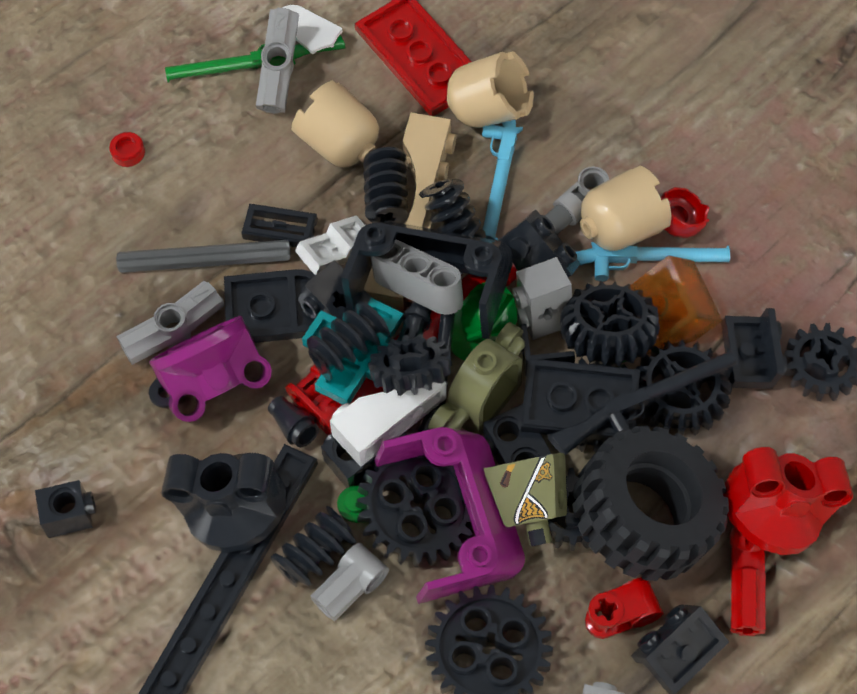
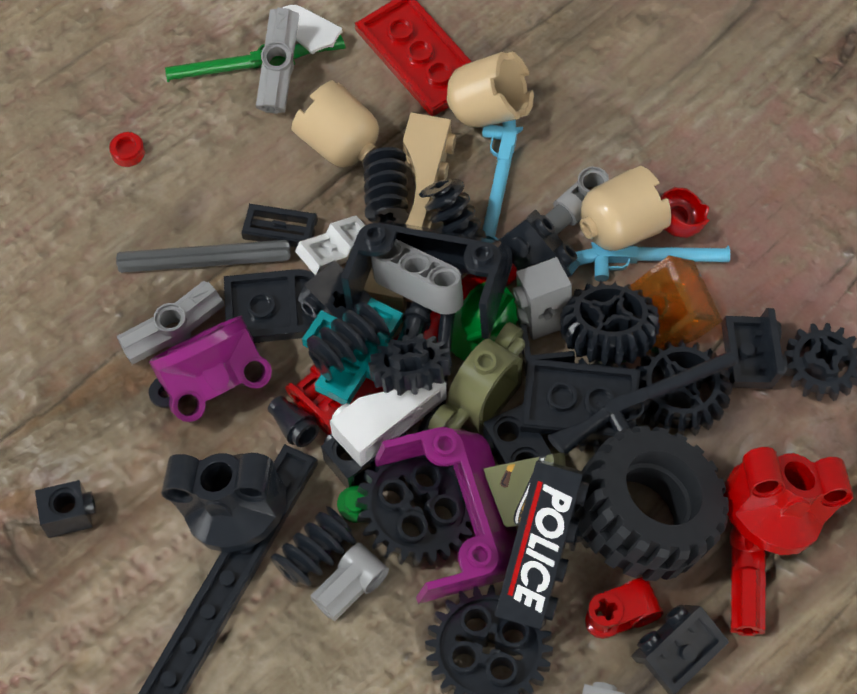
(540, 544): none -> black brick

